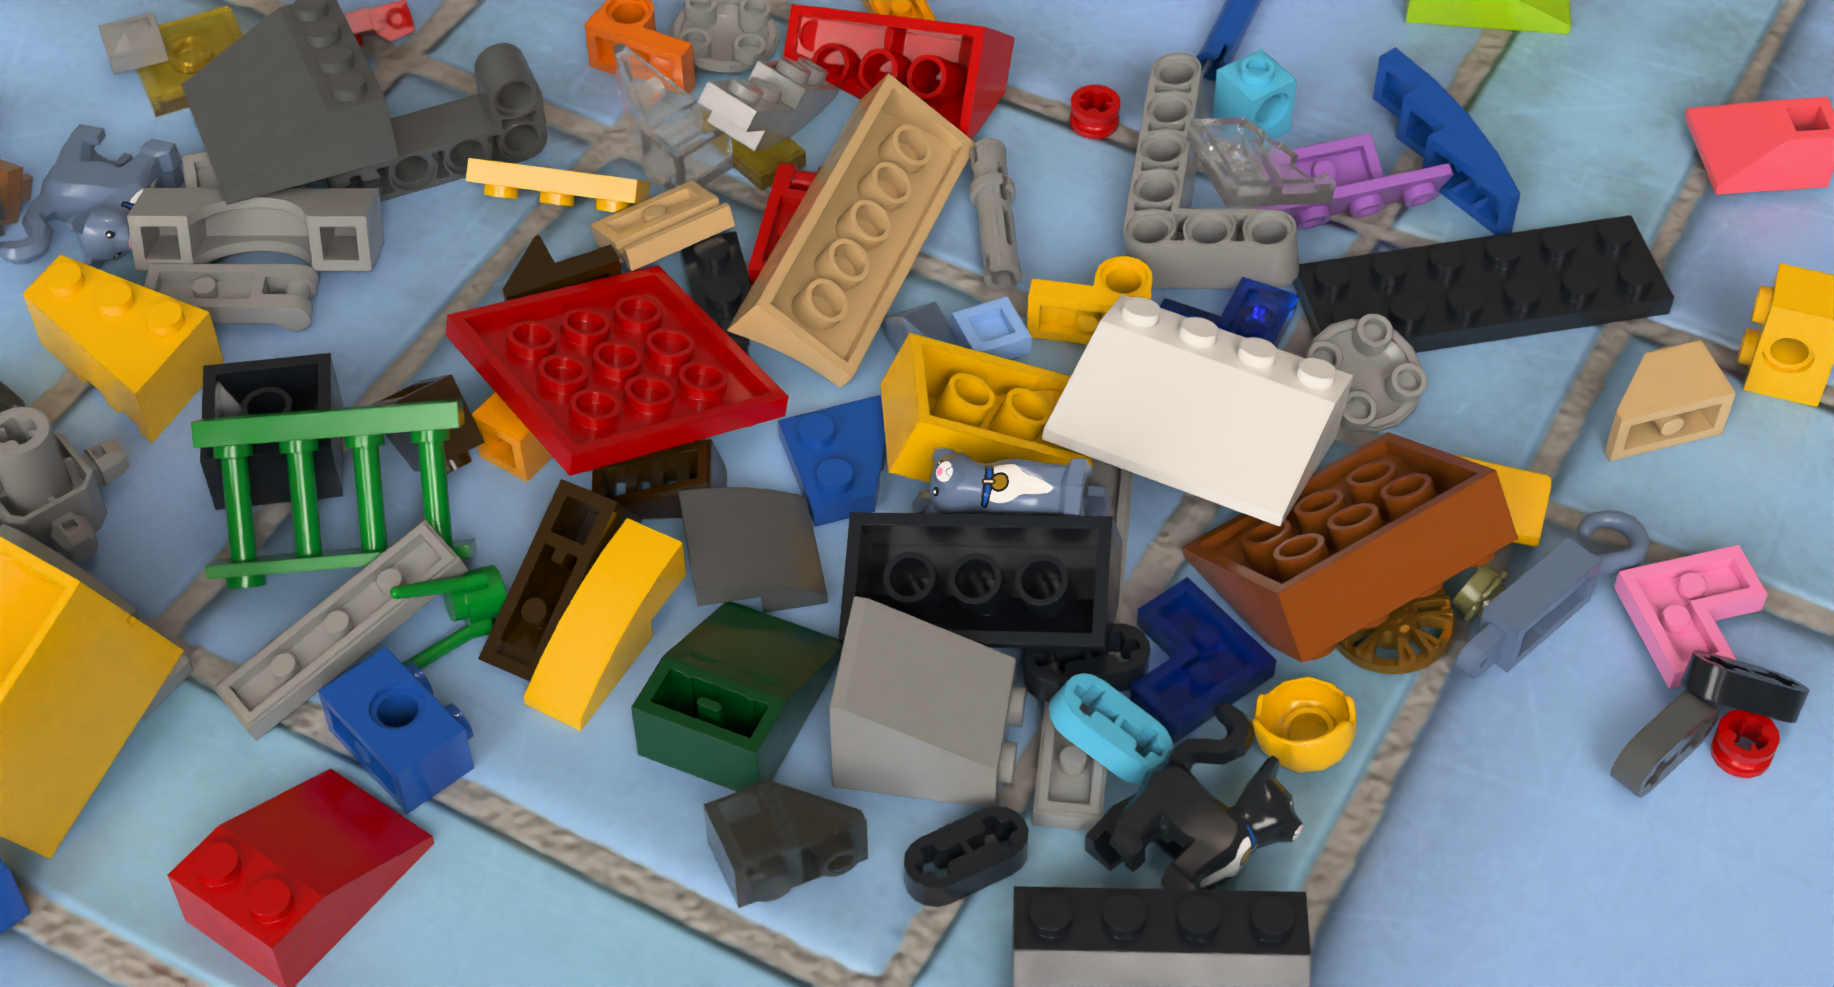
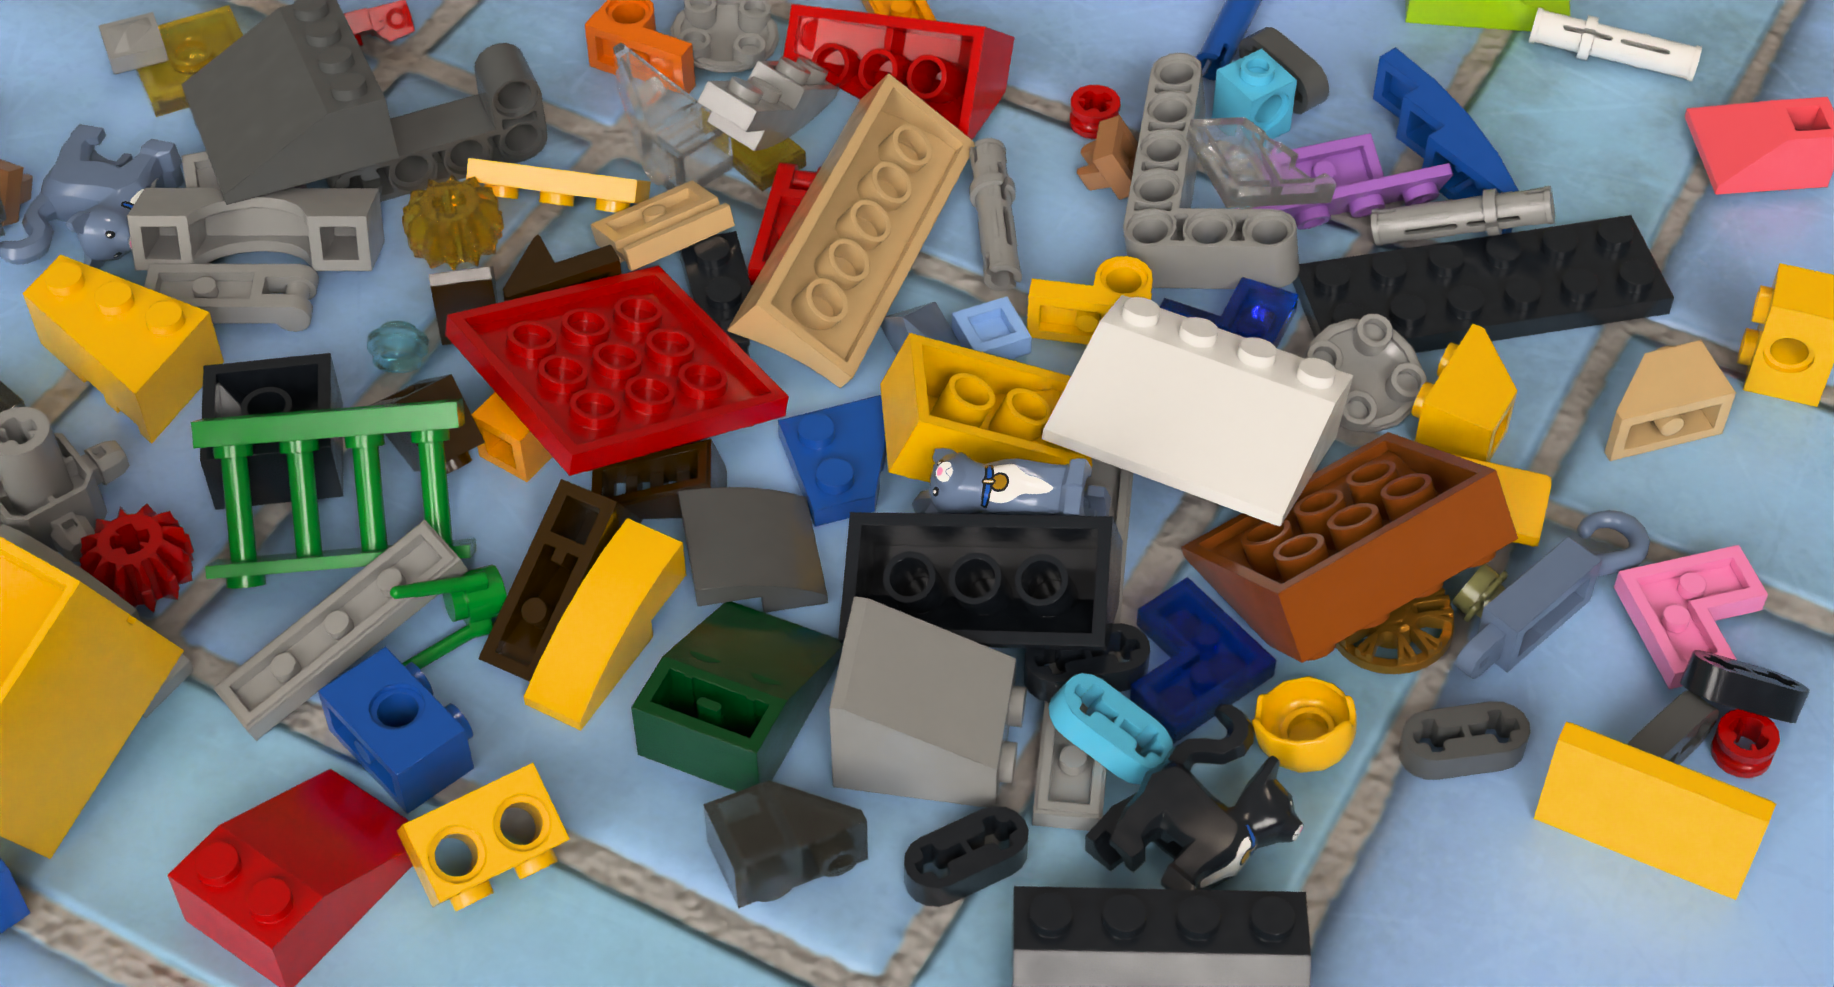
(139, 556): none -> red gear
(397, 347): none -> clear light blue plate
(453, 222): none -> clear yellow gear
(460, 292): none -> dark brown slope
(477, 823): none -> yellow brick
(1110, 158): none -> medium nougat tile
(1312, 83): none -> dark grey beam
(1463, 740): none -> dark grey beam
(1467, 215): none -> light grey pin
(1470, 401): none -> yellow slope
(1615, 44): none -> white pin
(1653, 810): none -> yellow tile

